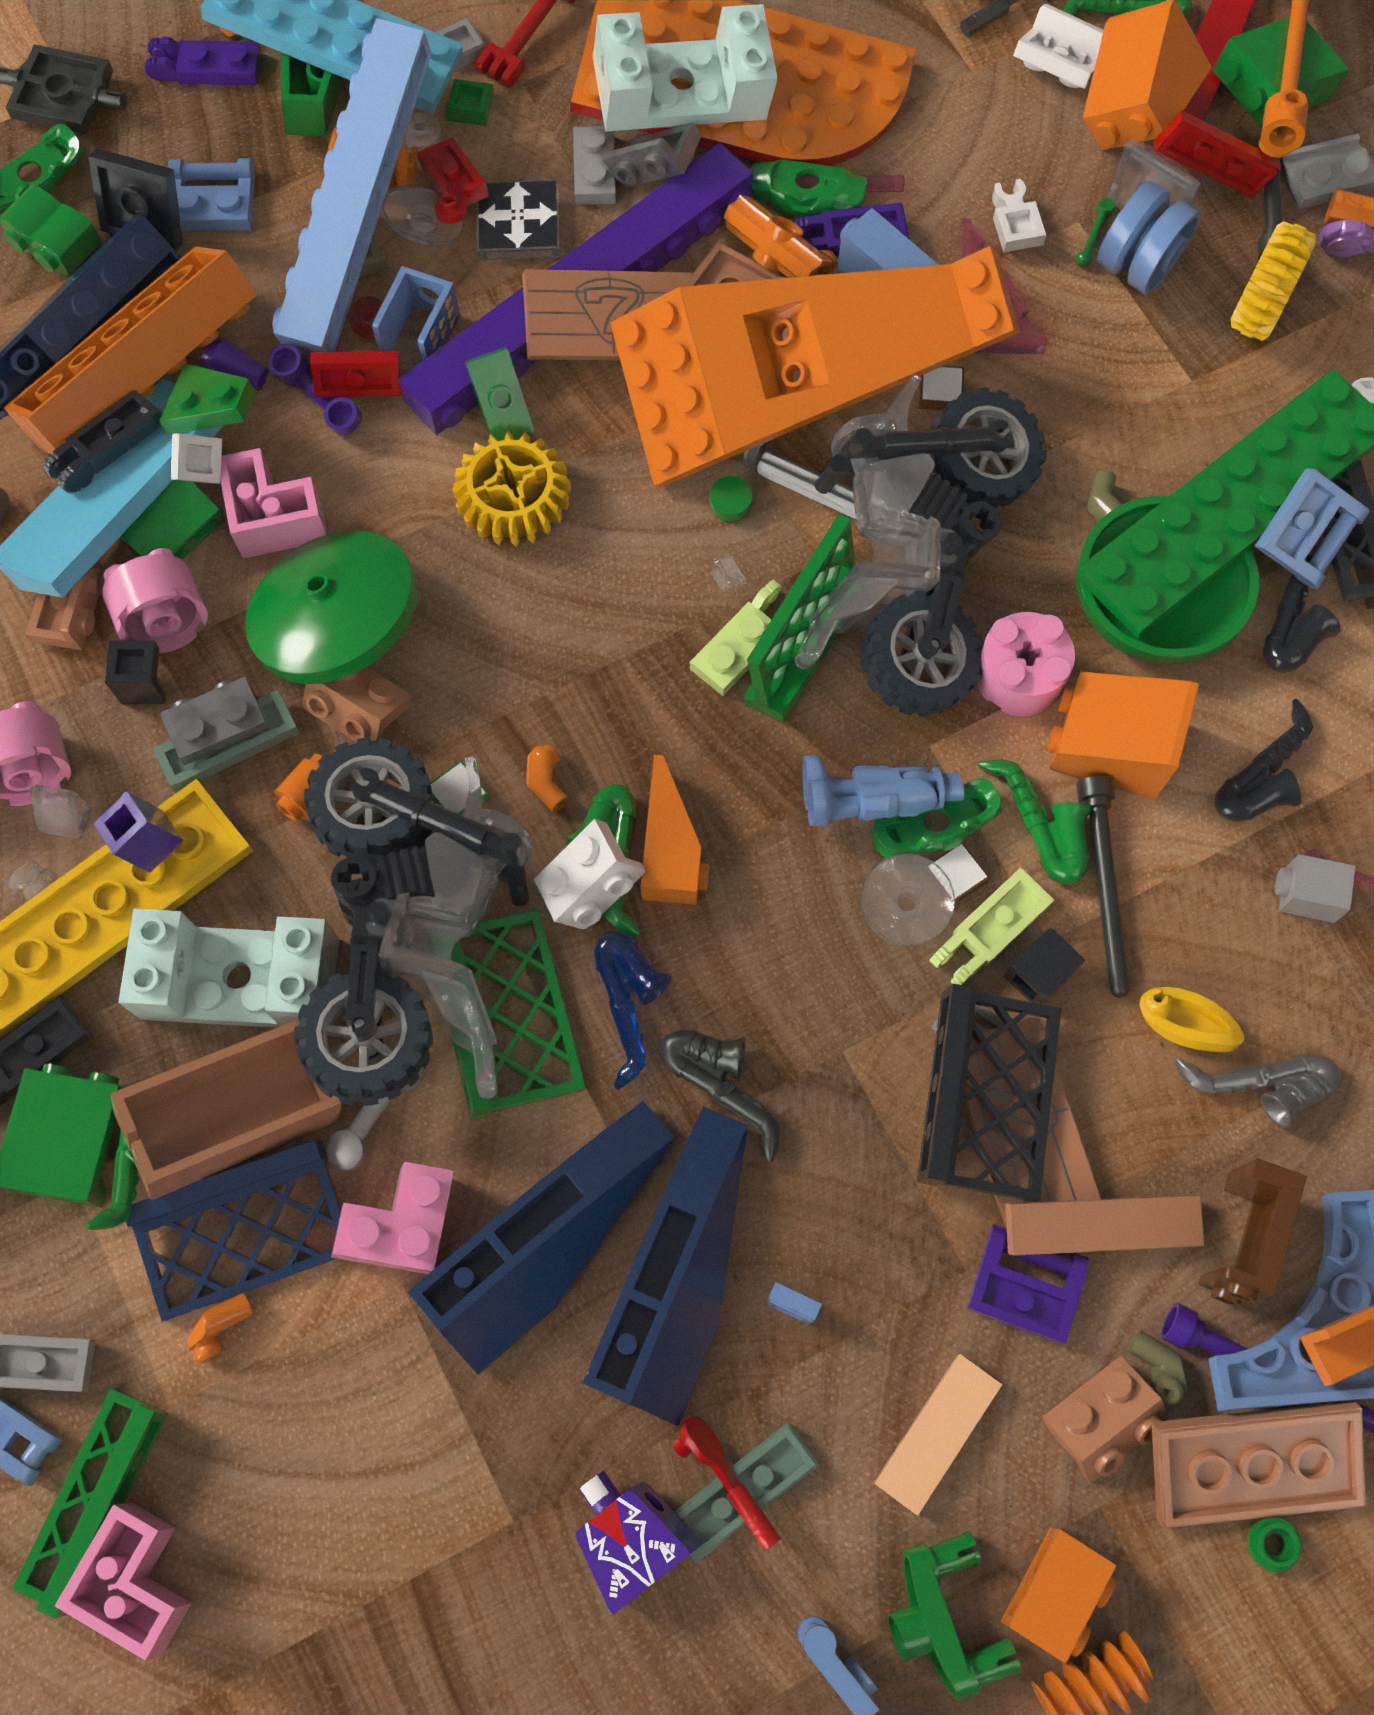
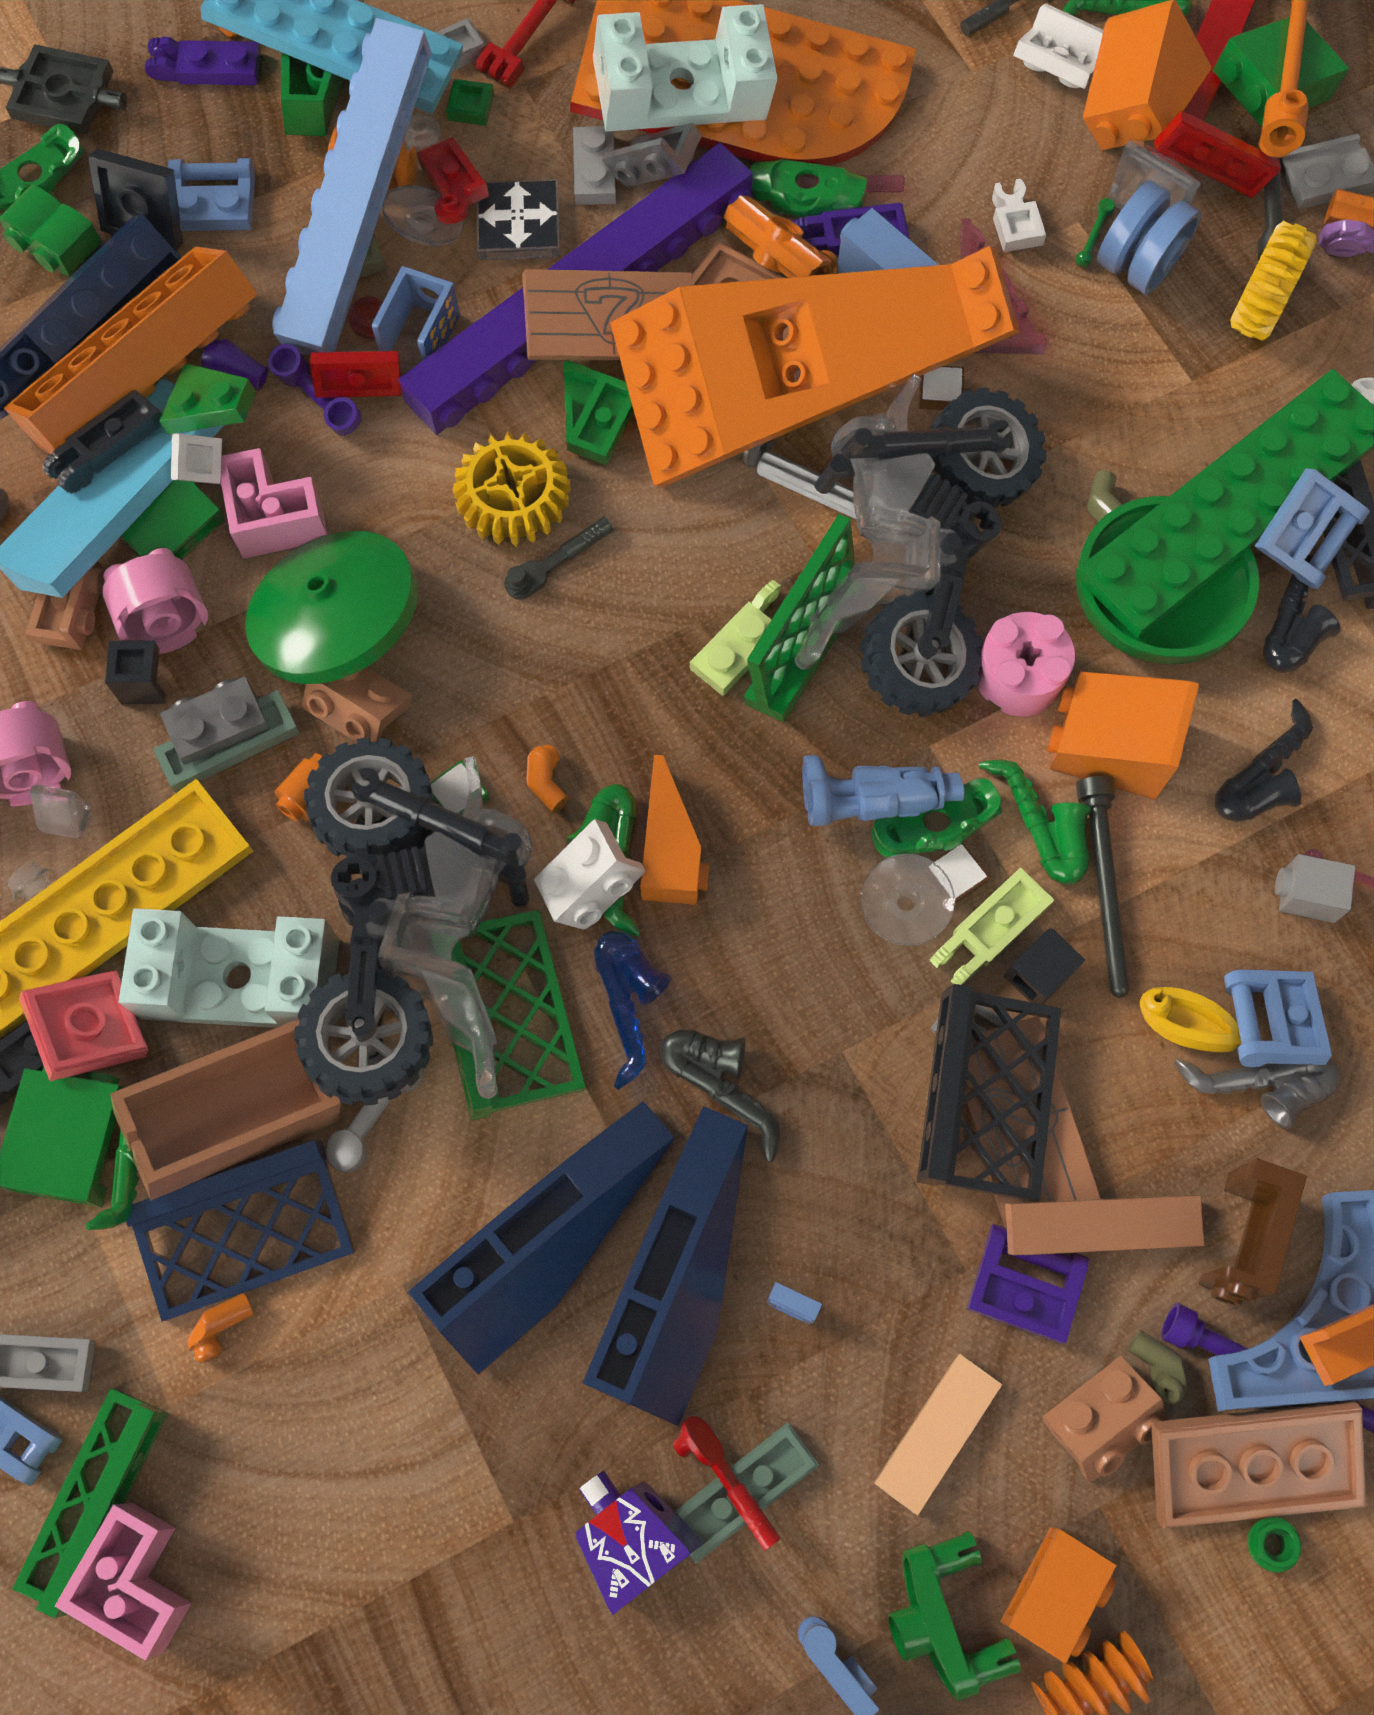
(82, 1025): none -> coral tile
(138, 832): dark purple brick -> none
(401, 1237): bright pink brick -> none
(499, 394): green plate -> none
(532, 575): none -> pearl dark grey piece
(595, 412): none -> green wing
(728, 574): clear plate -> none
(730, 498): green tile -> none
(1292, 1014): none -> medium blue plate

